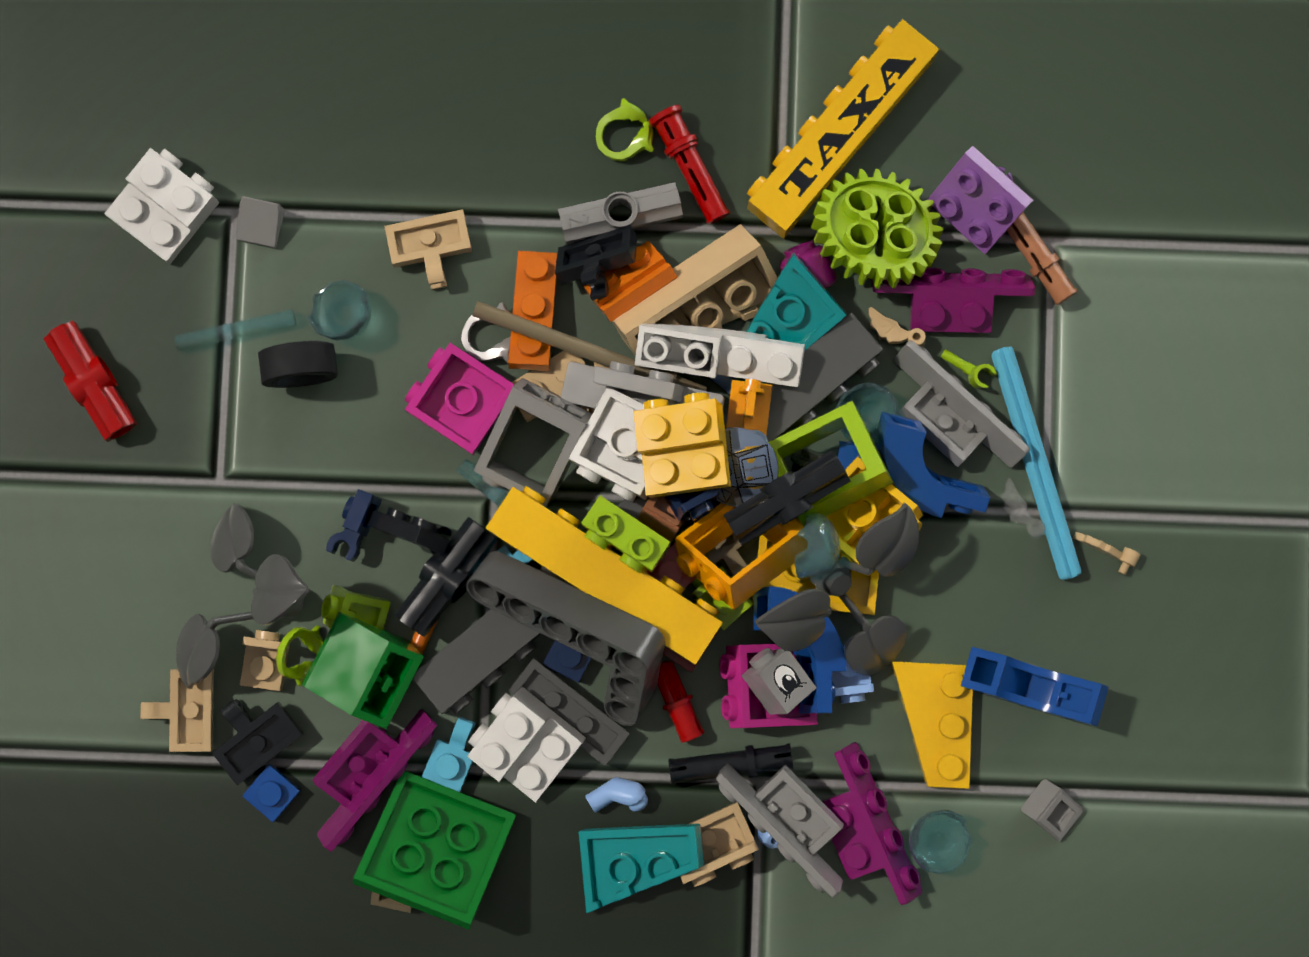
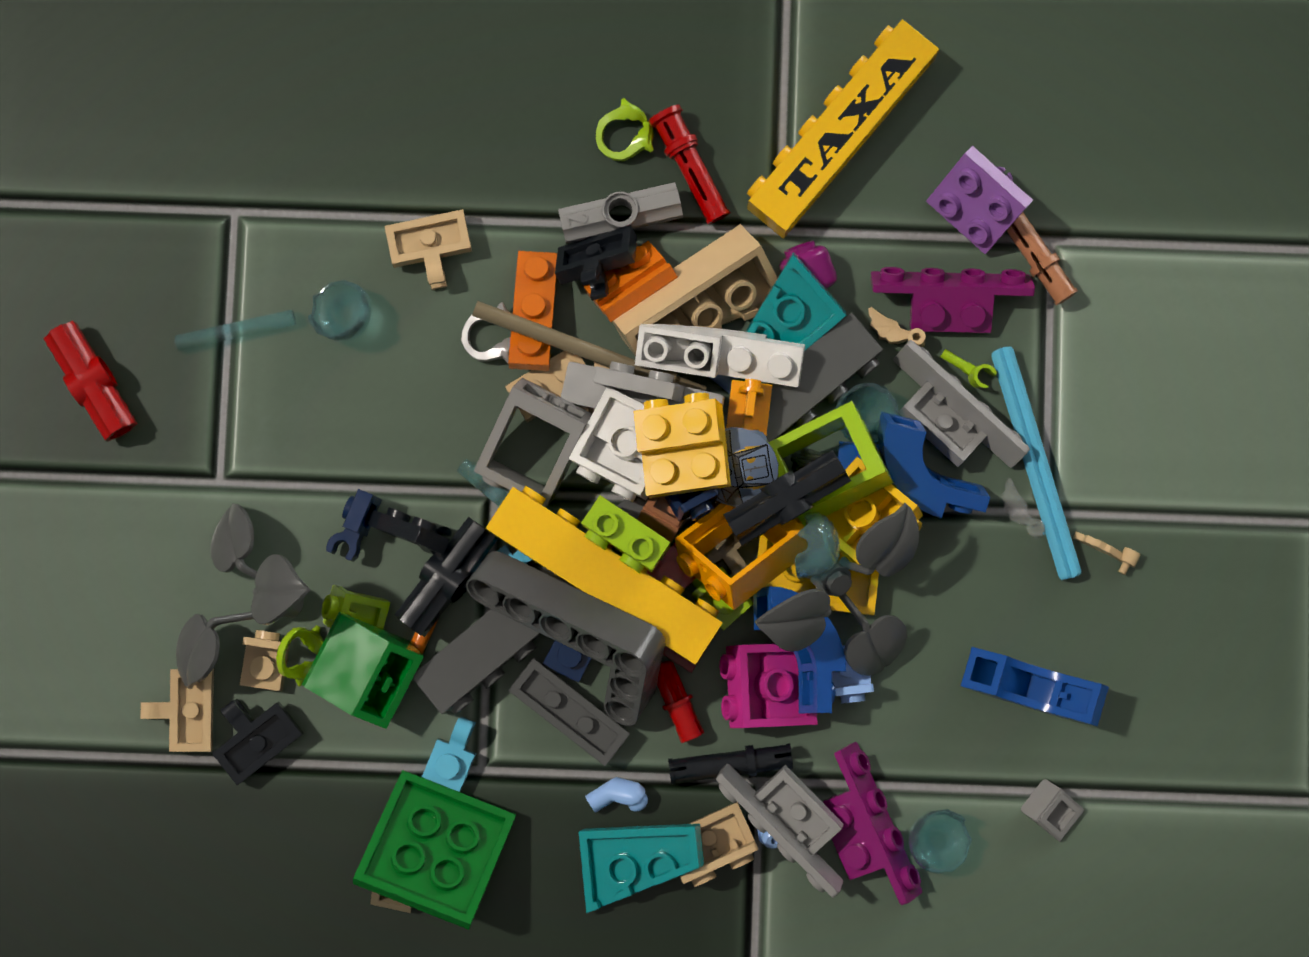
(162, 204): white plate -> none
(259, 222): light grey slope -> none
(271, 793): blue plate -> none
(297, 364): black tyre -> none
(363, 770): magenta bracket -> none
(458, 398): dark pink plate -> none
(524, 743): white plate -> none
(778, 680): light grey brick -> none
(900, 222): lime gear -> none
(939, 720): yellow wing -> none

